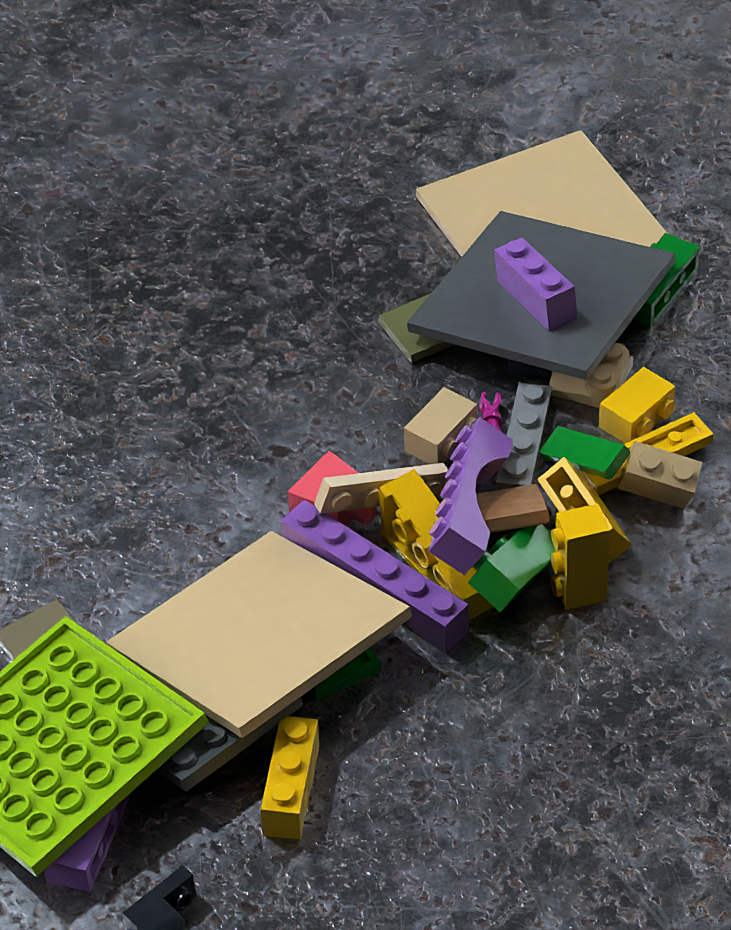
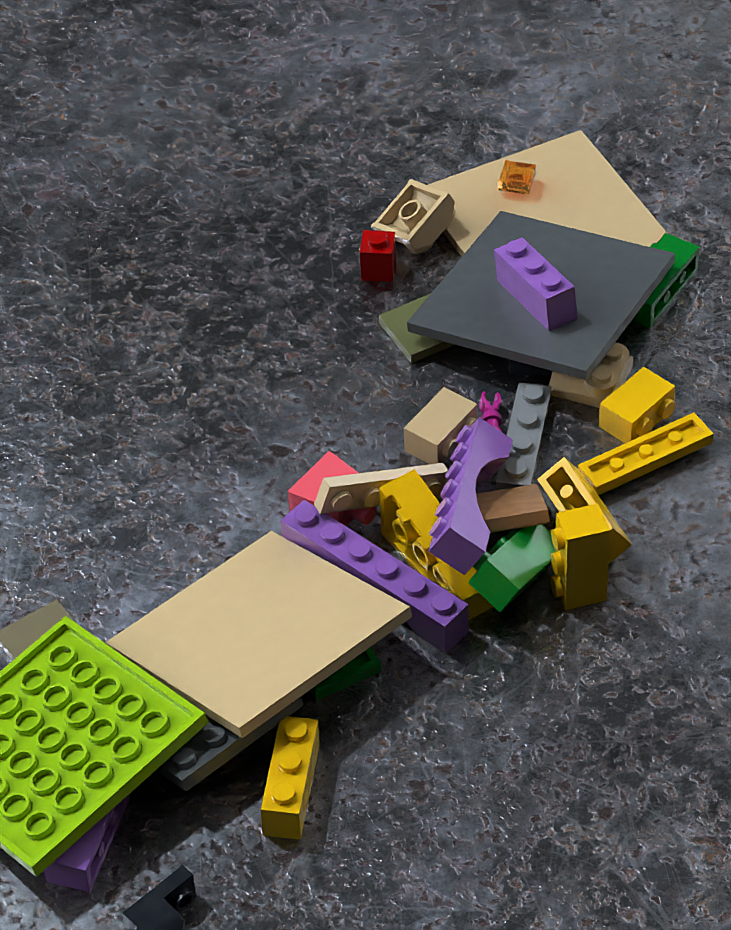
(378, 256): none -> red brick
(417, 216): none -> tan slope
(517, 177): none -> clear orange plate
(585, 452): green tile -> none
(660, 475): tan brick -> none

